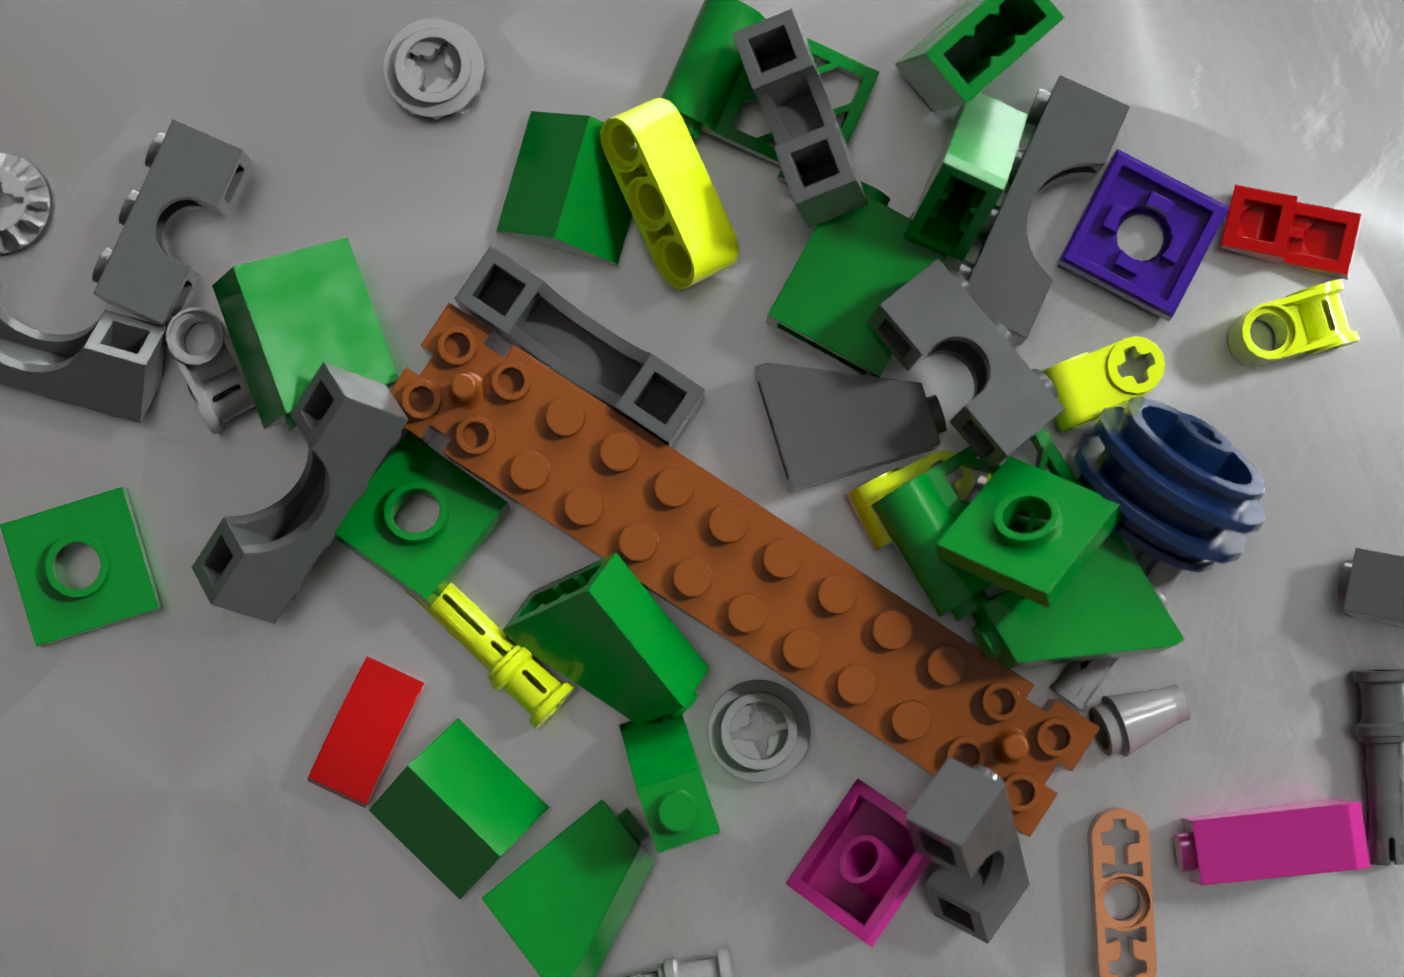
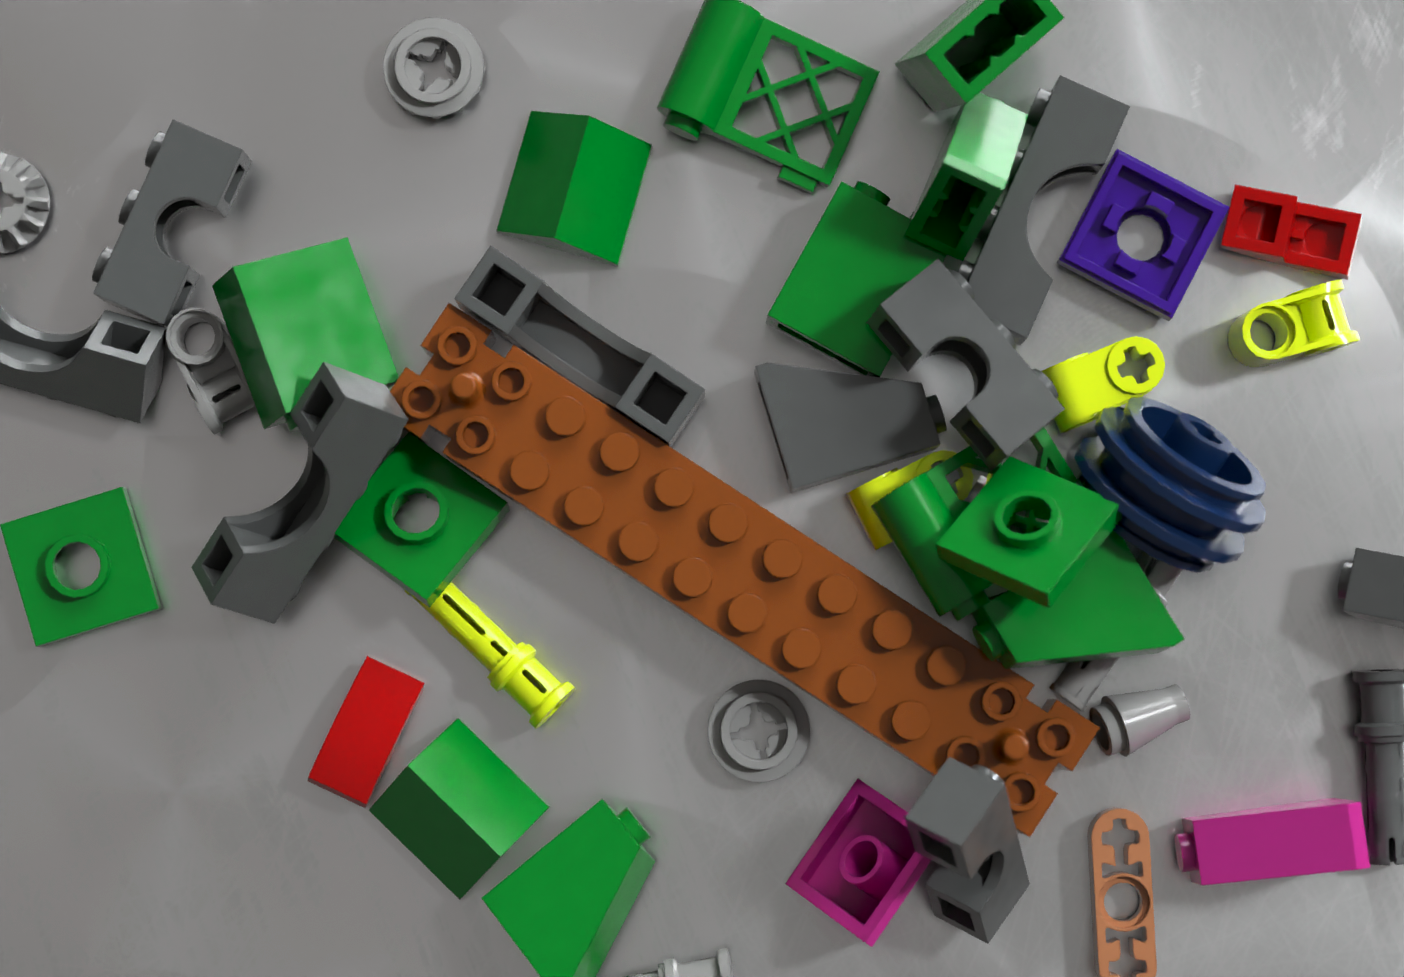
(611, 641): green slope -> none
(669, 193): neon yellow beam -> none
(669, 782): green slope -> none
(800, 118): dark grey arch -> none

